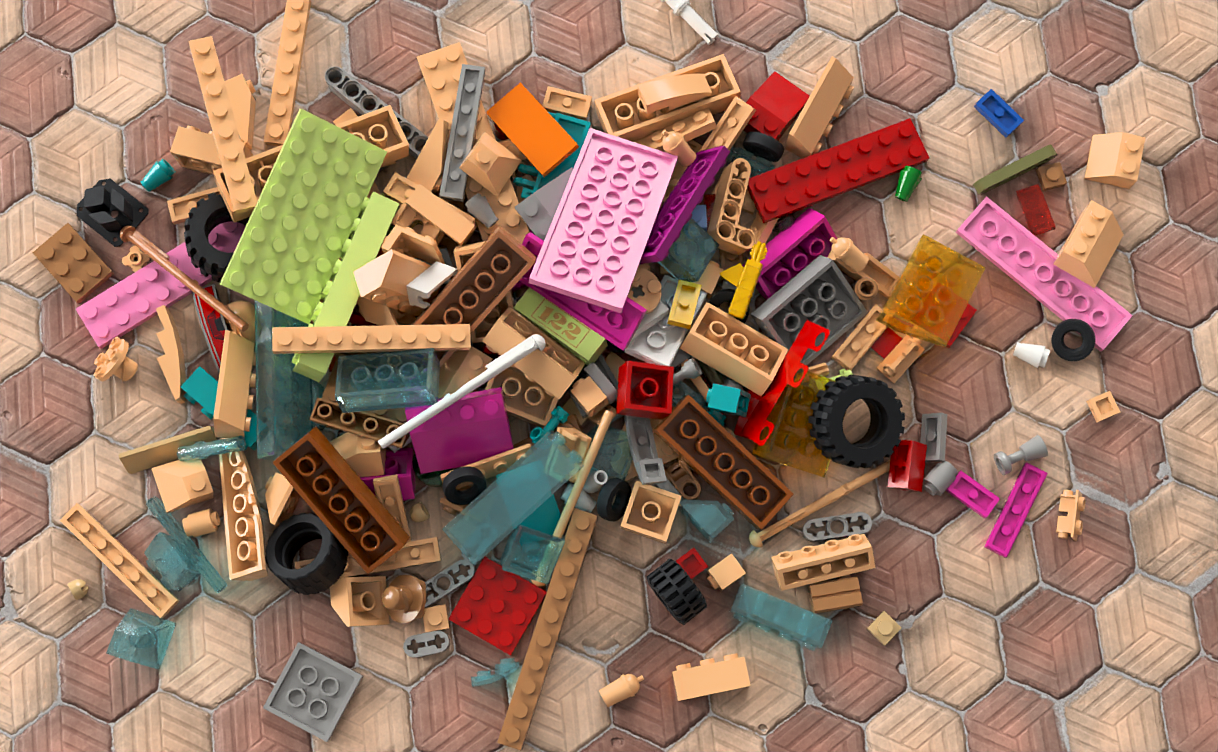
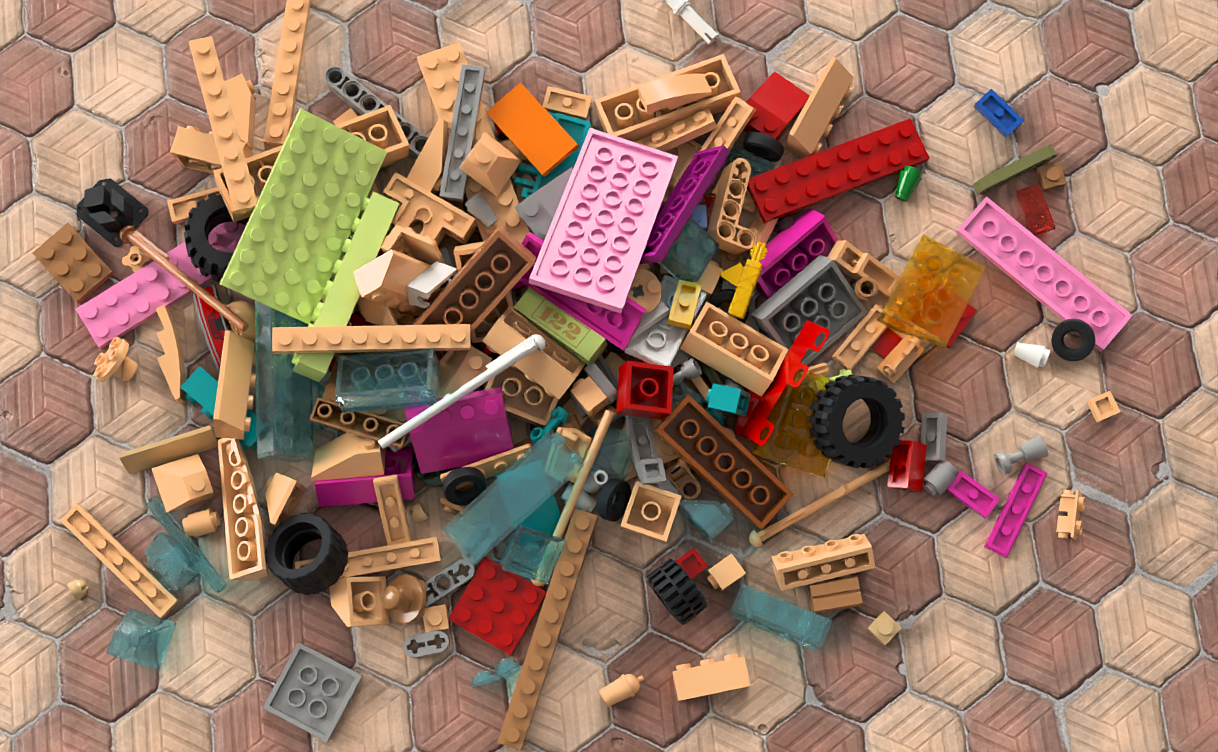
(157, 175): teal cone -> none
(205, 449): clear light blue pin -> none
(341, 500): dark orange brick -> none
(440, 214): light nougat tile -> none
(676, 145): light nougat piece -> none
(842, 518): light grey beam -> none
(847, 252): light nougat piece -> none
(1090, 244): light nougat slope -> none
(1115, 159): light nougat slope -> none

